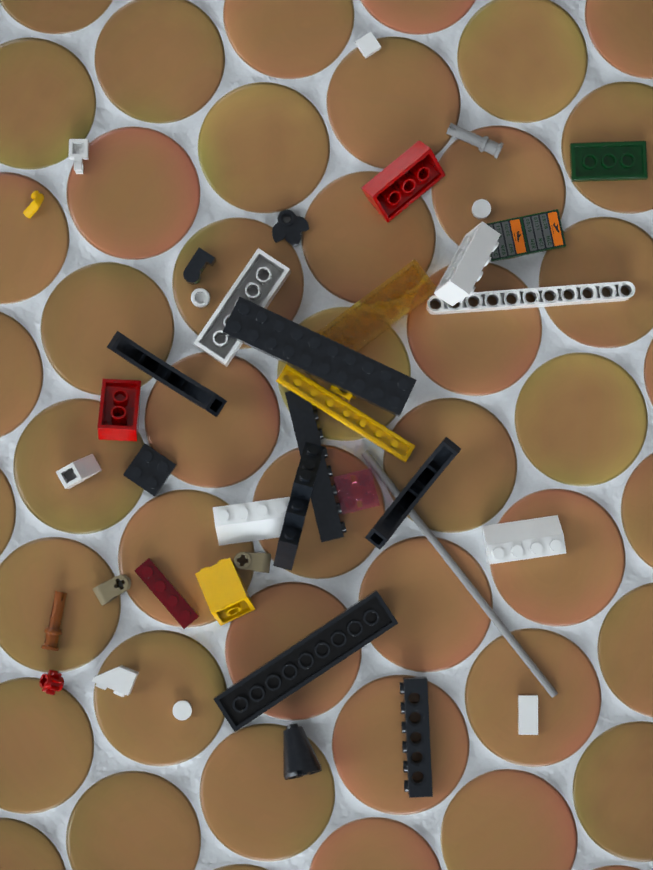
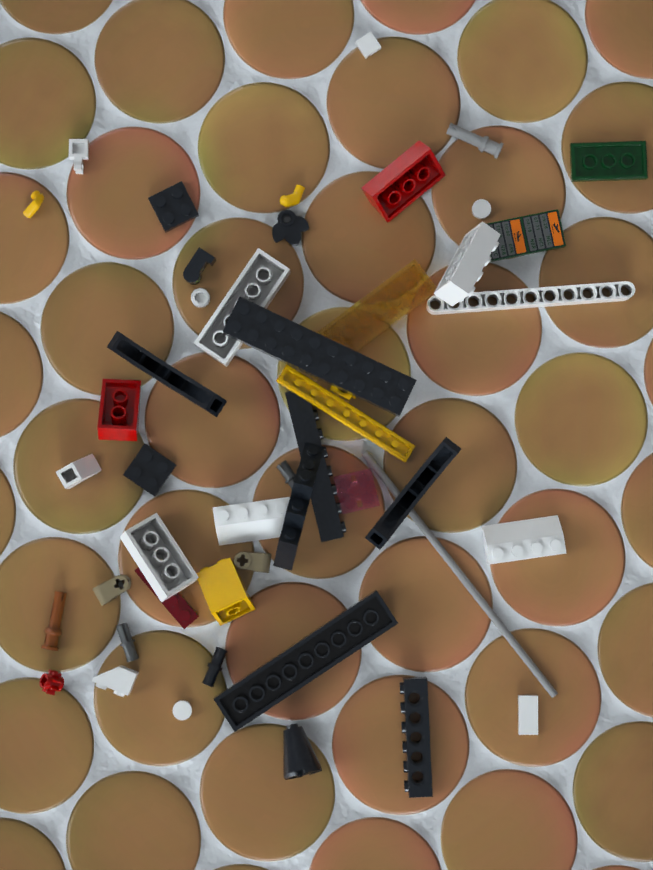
(127, 642): none -> dark grey axle
(159, 557): none -> white brick
(173, 206): none -> black plate
(214, 667): none -> black pin
(287, 473): none -> dark grey axle
(292, 199): none -> yellow arm

